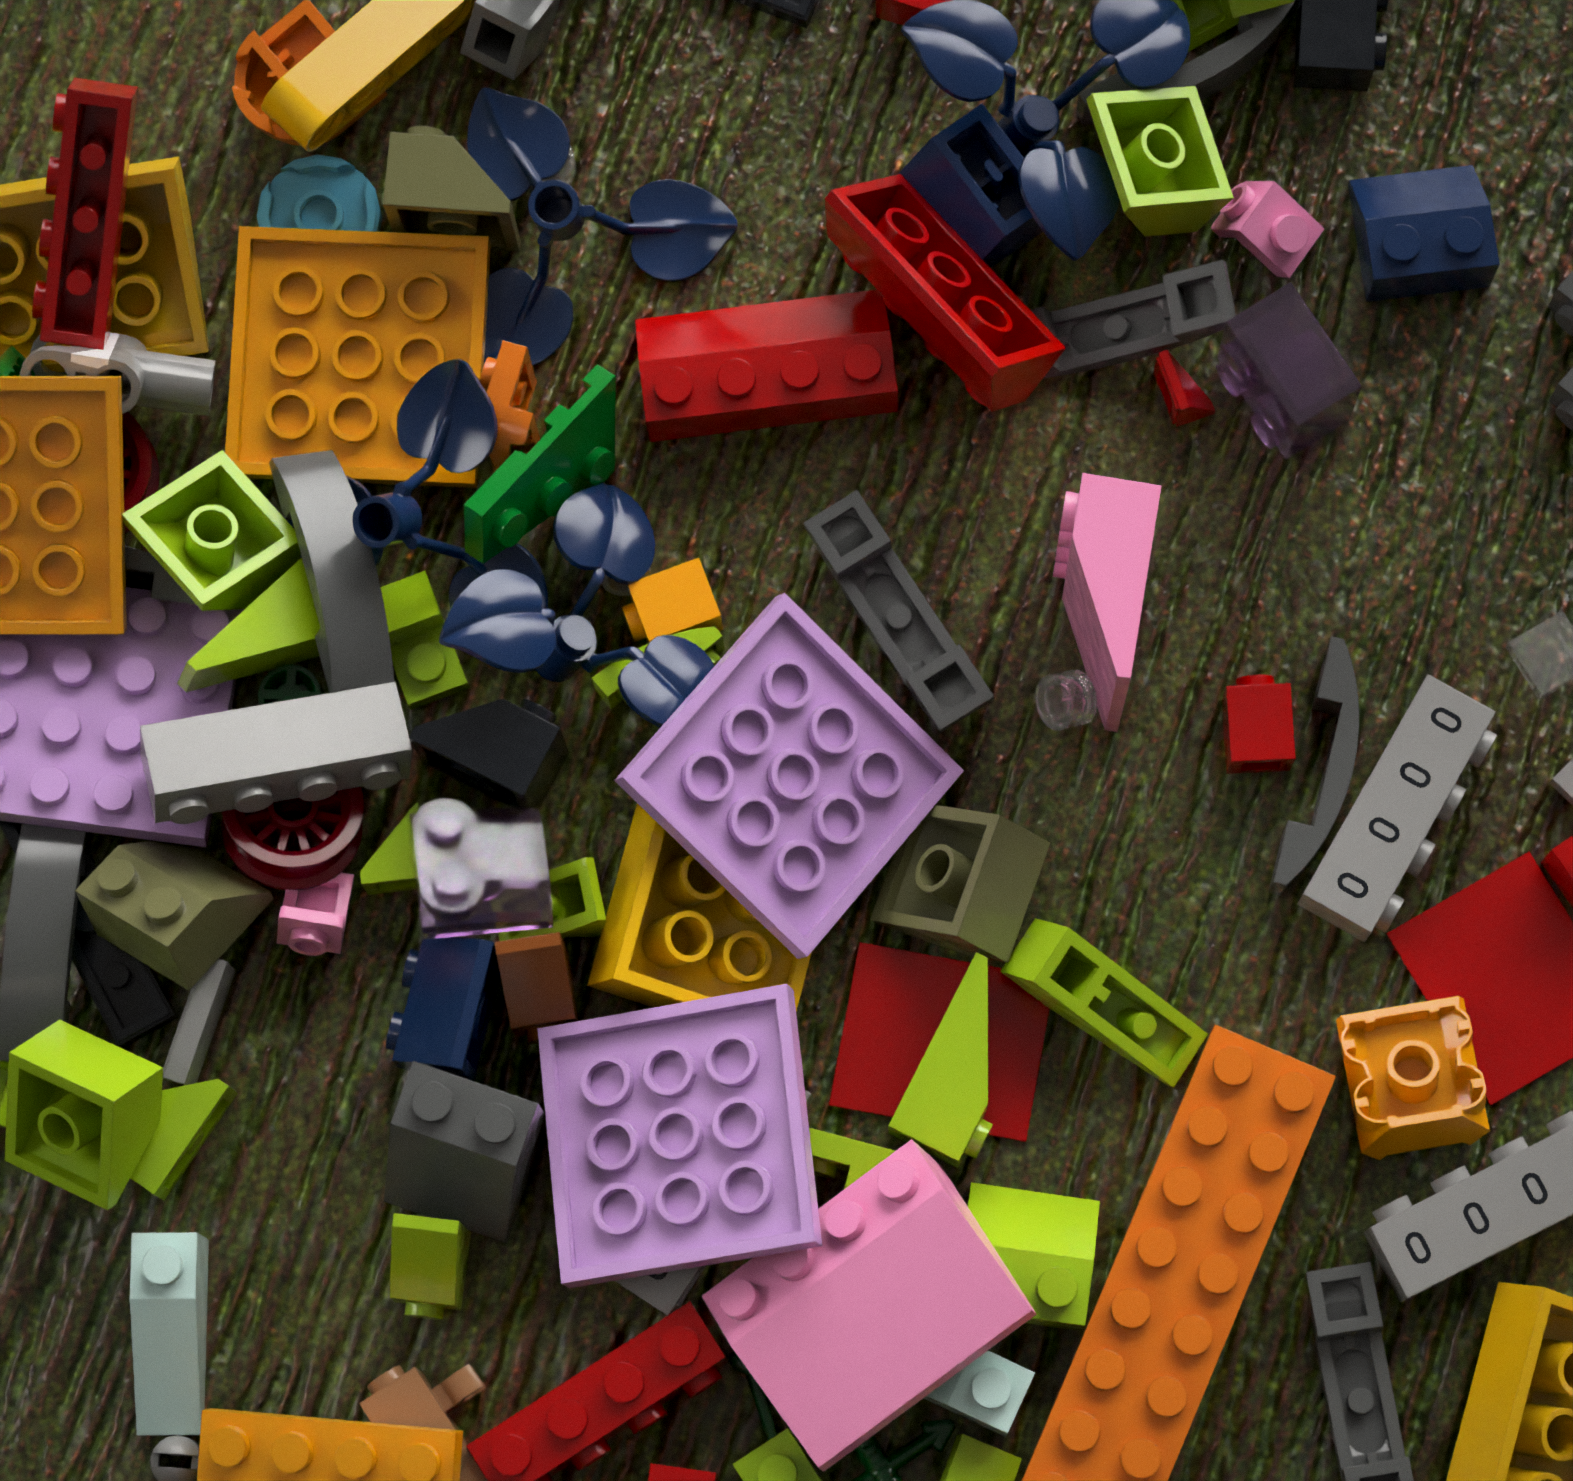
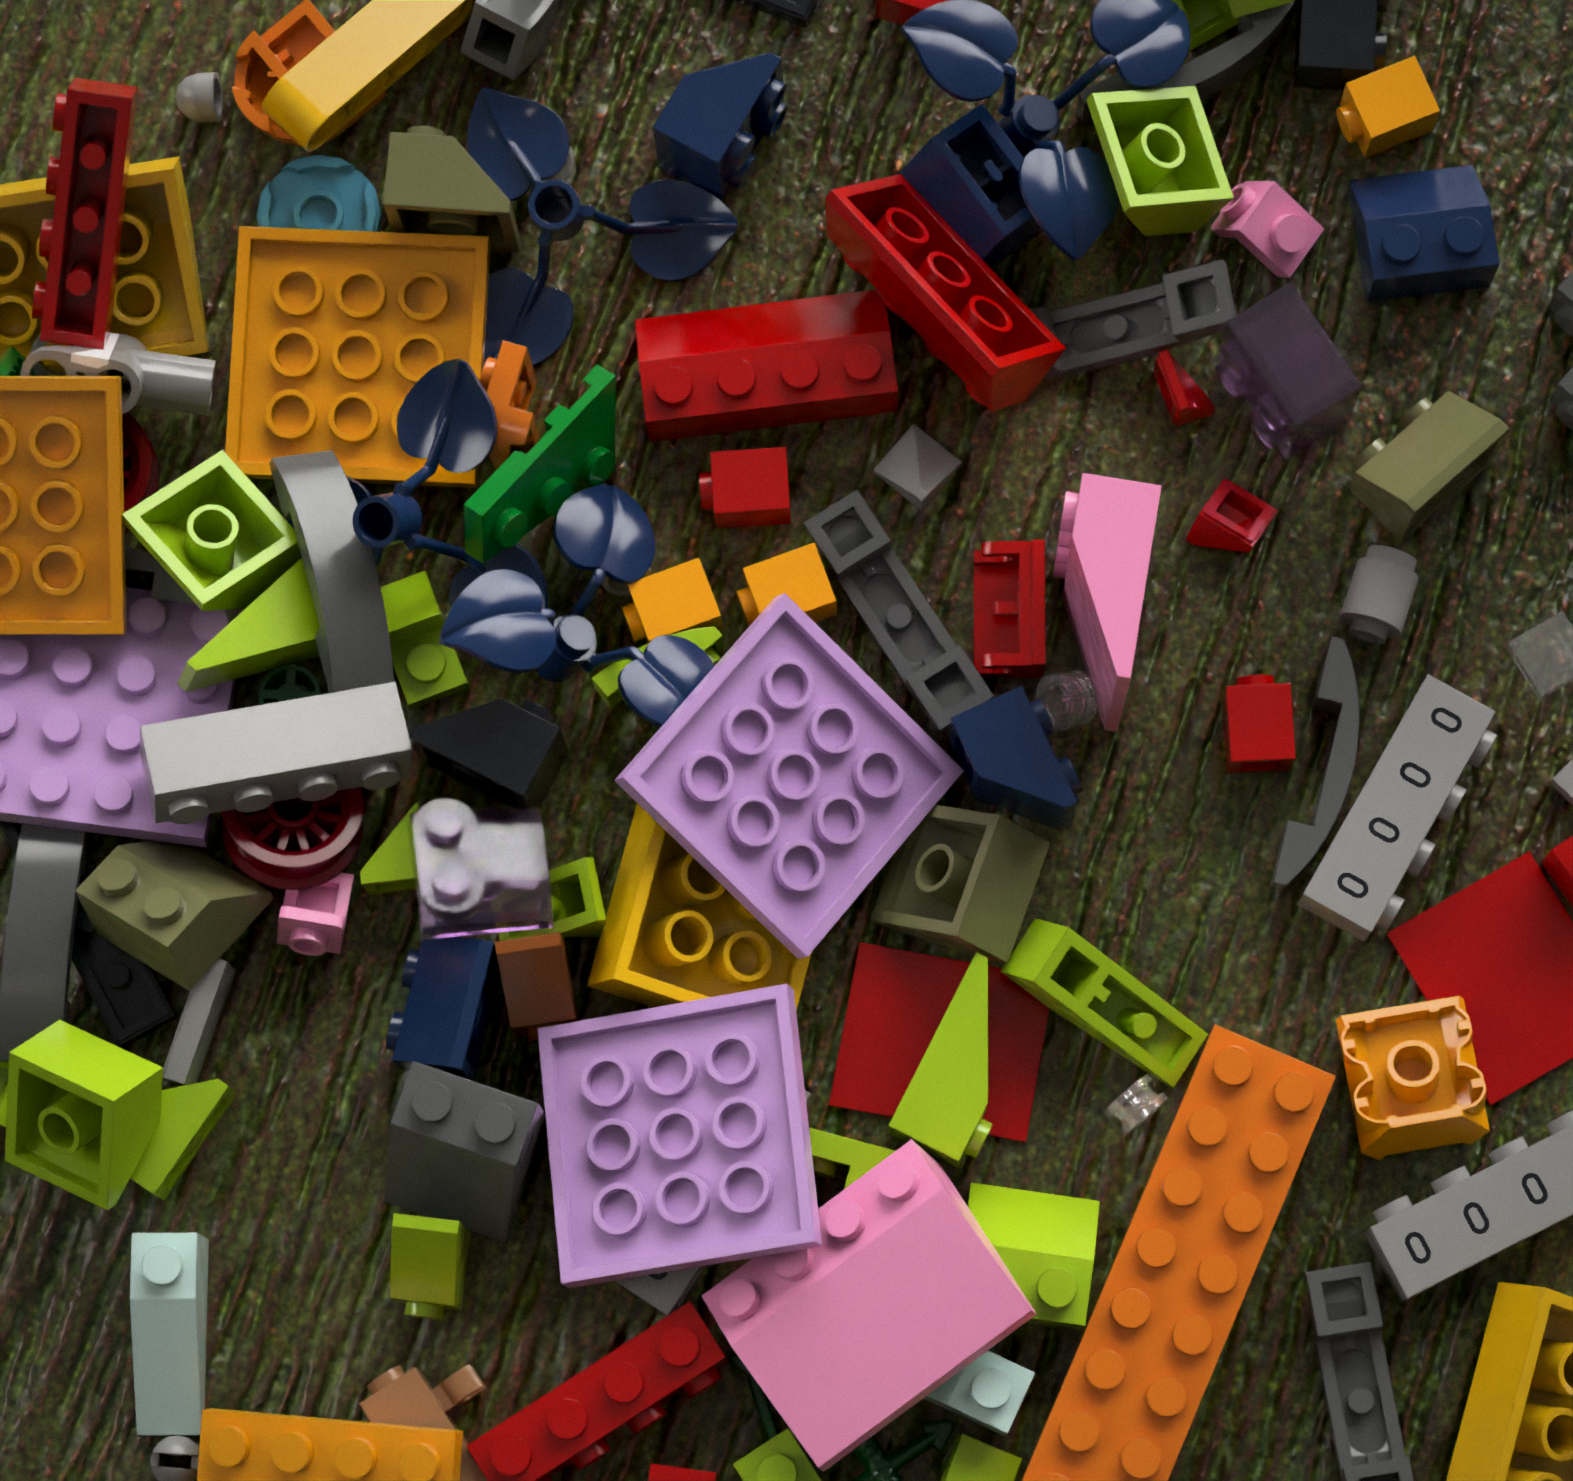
(201, 97): none -> light grey hinge
(718, 122): none -> dark blue slope
(747, 488): none -> red brick
(793, 573): none -> light orange brick
(917, 467): none -> light grey slope
(1009, 609): none -> red hinge
(1011, 760): none -> dark blue slope
(1135, 1105): none -> clear bush
(1231, 519): none -> red slope
(1380, 594): none -> light grey brick
(1387, 107): none -> light orange brick
(1427, 462): none -> olive slope

